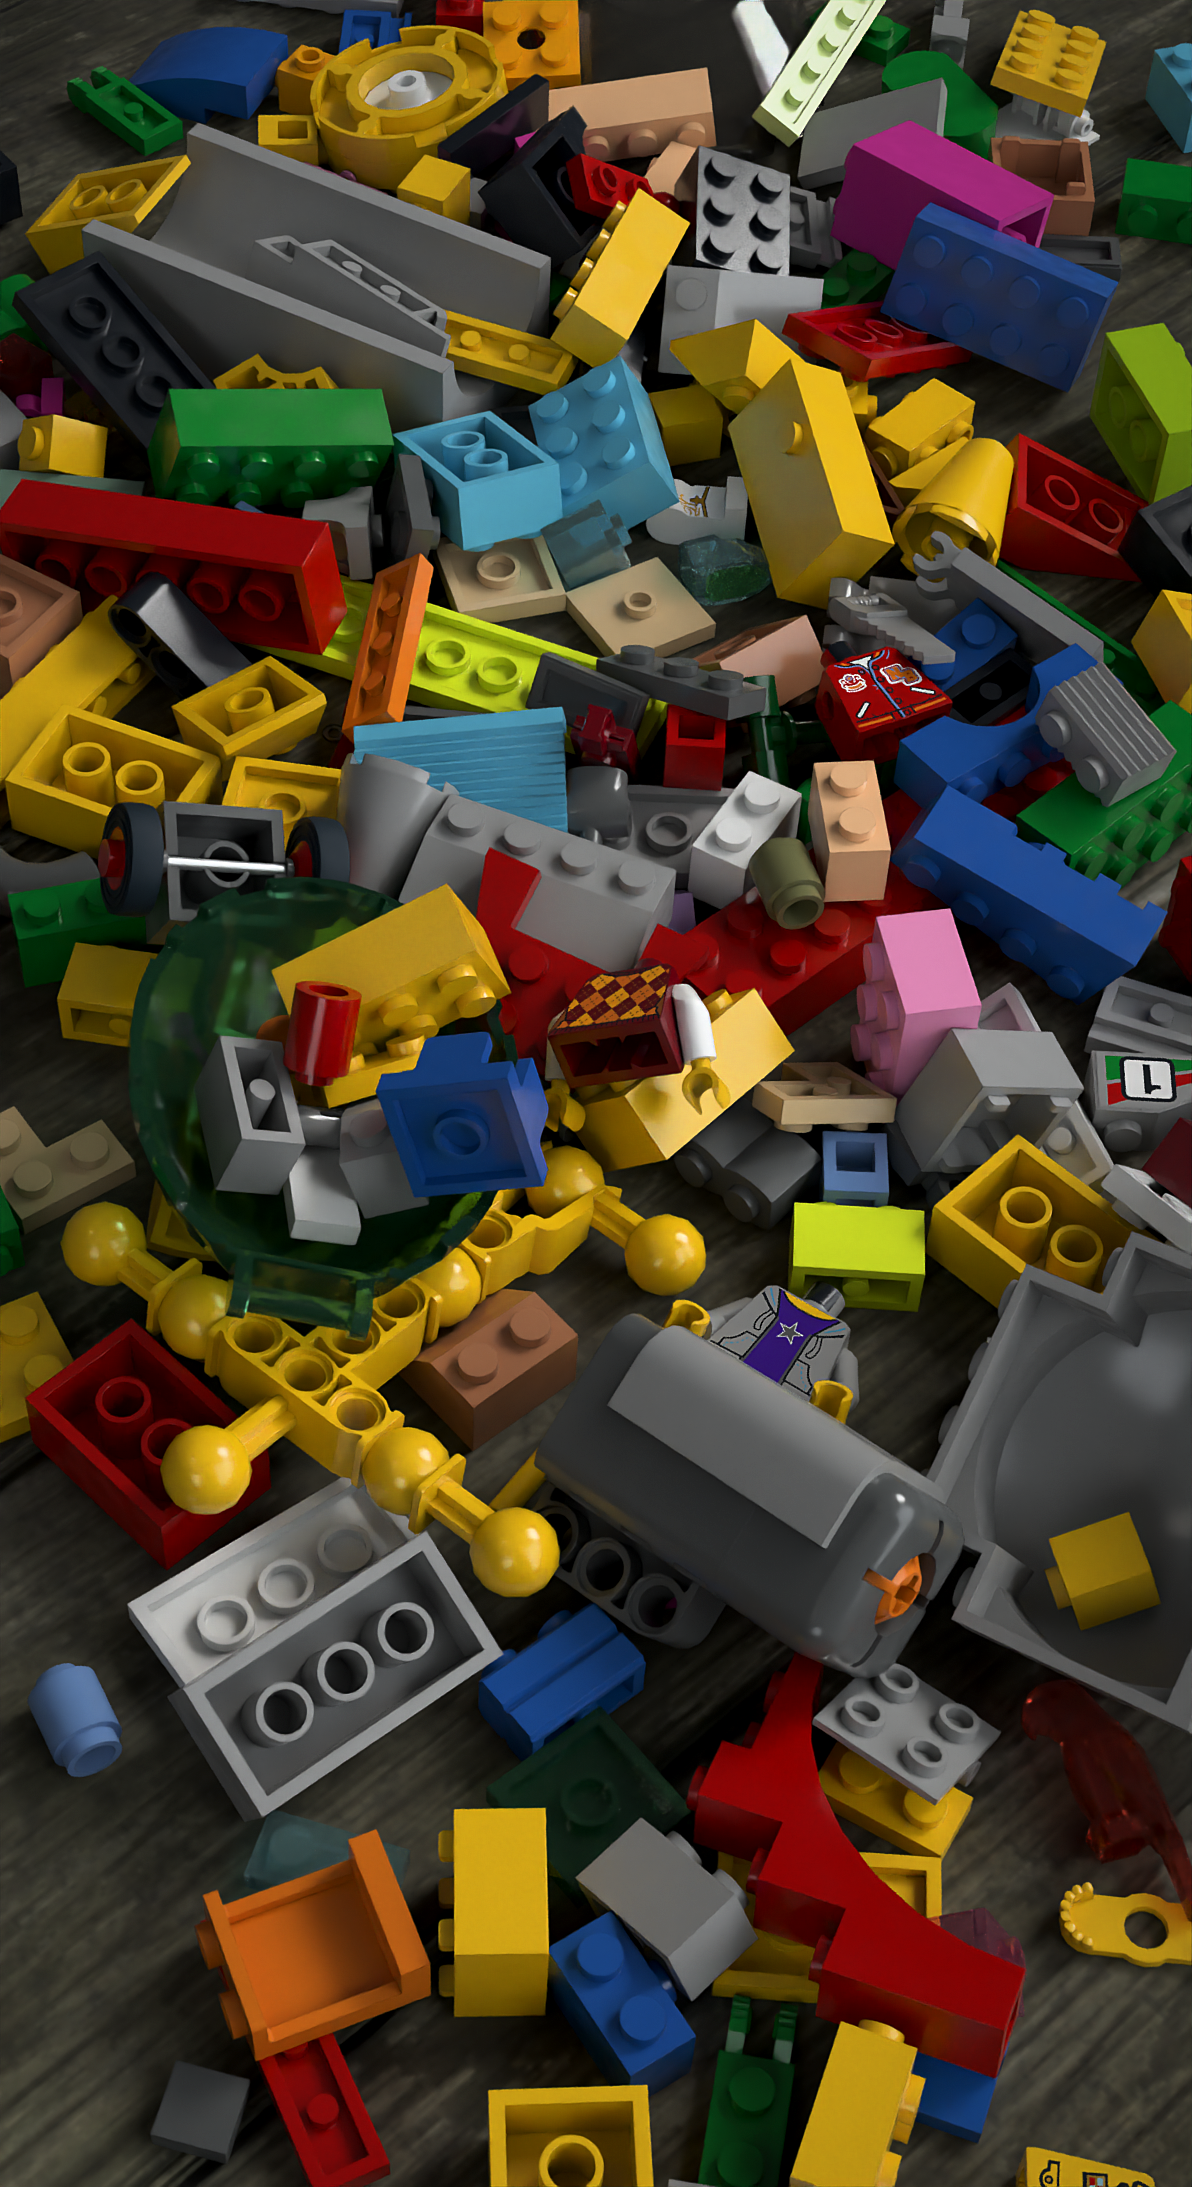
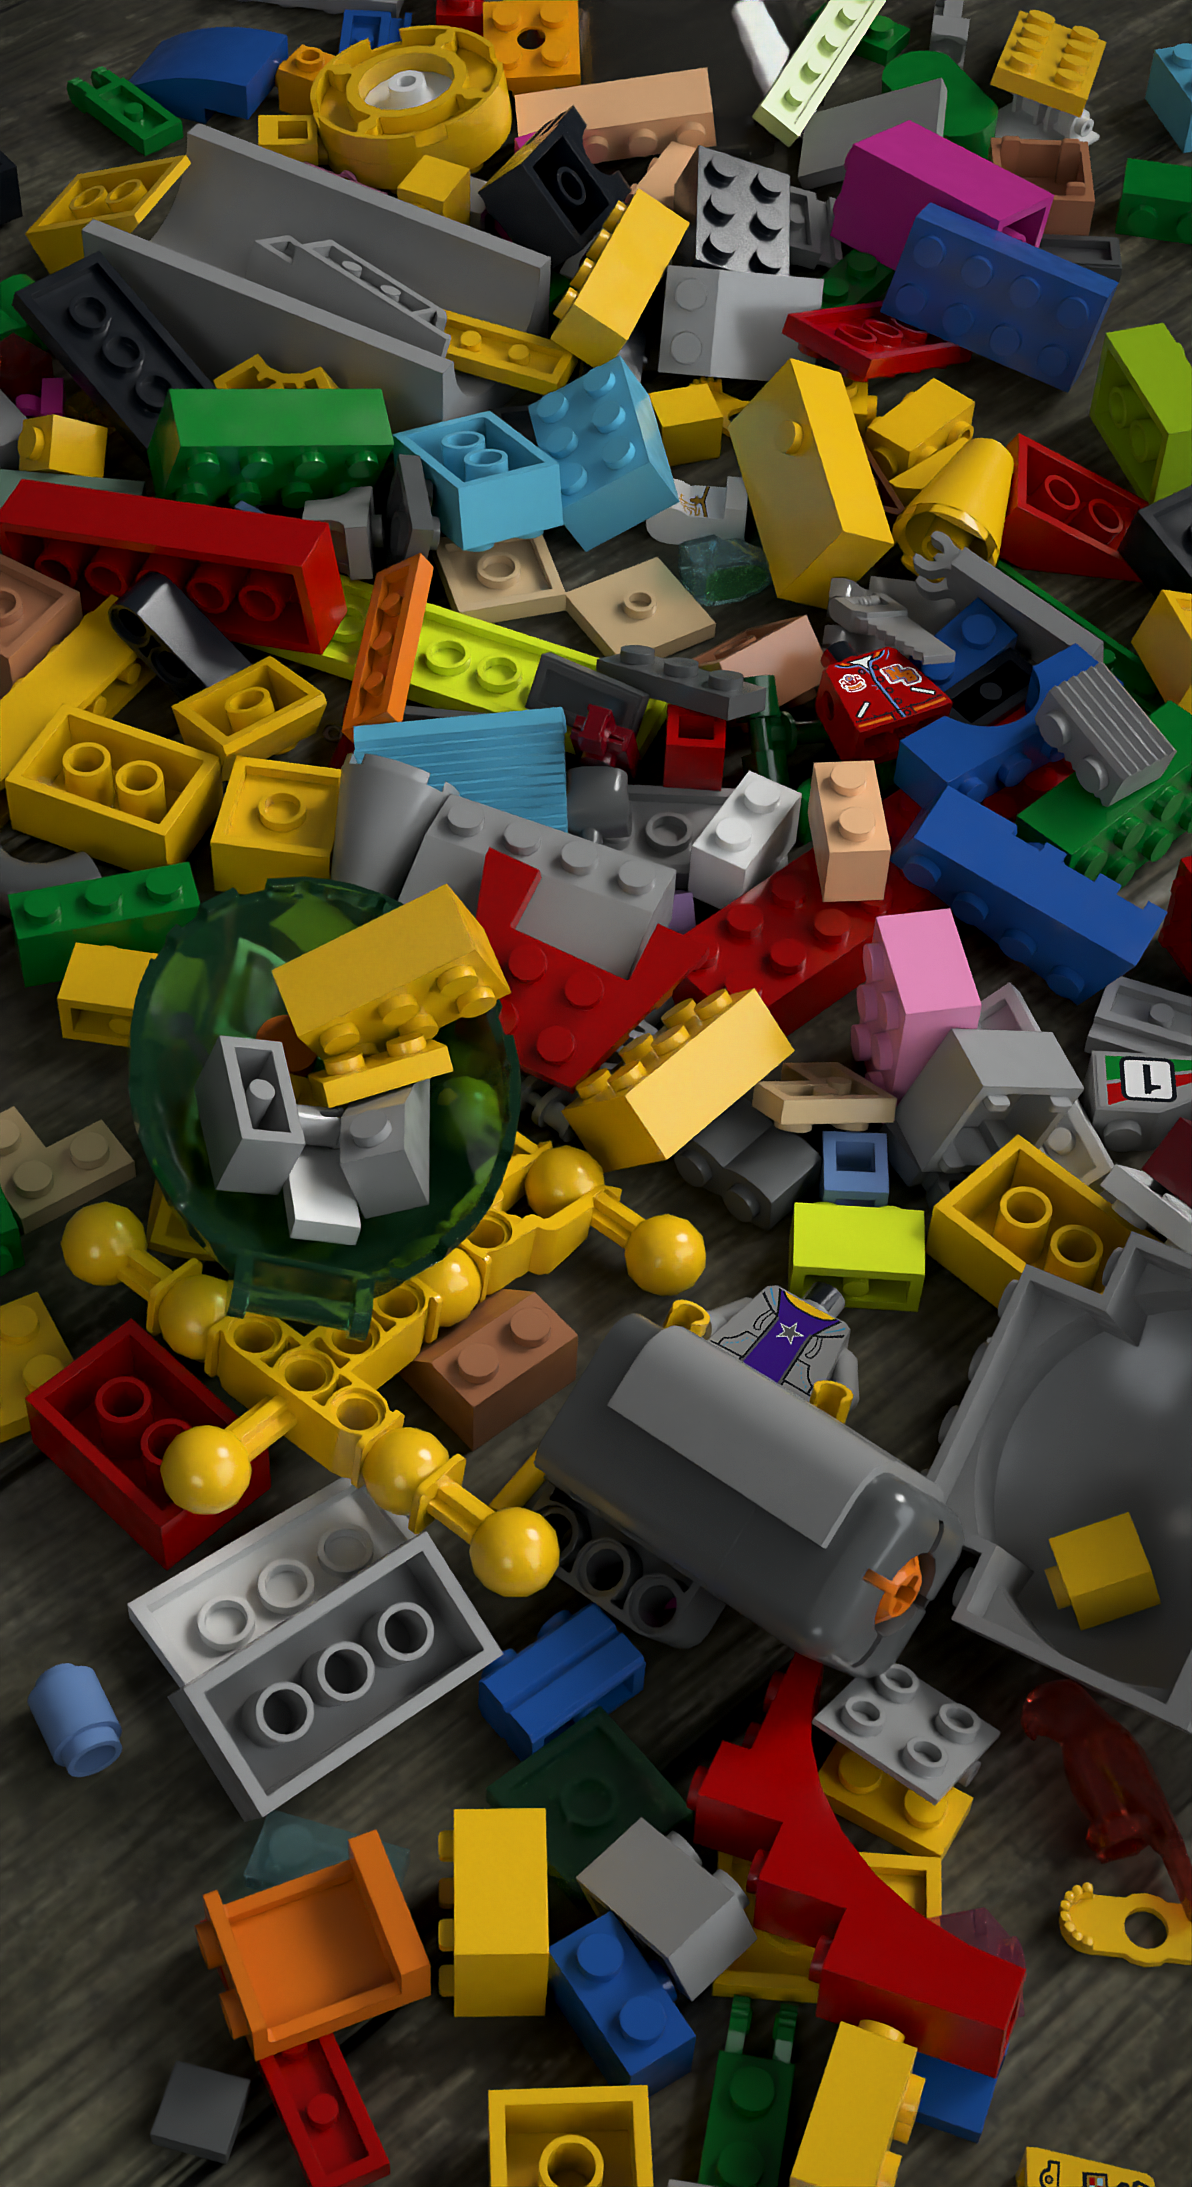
(186, 853): brick -> none
(321, 1031): red brick -> none
(465, 1119): blue panel -> none
(496, 128): black tile -> none
(588, 545): clear light blue brick -> none
(599, 186): red plate -> none
(626, 1030): torso -> none
(733, 360): yellow slope -> none
(787, 882): olive brick -> none

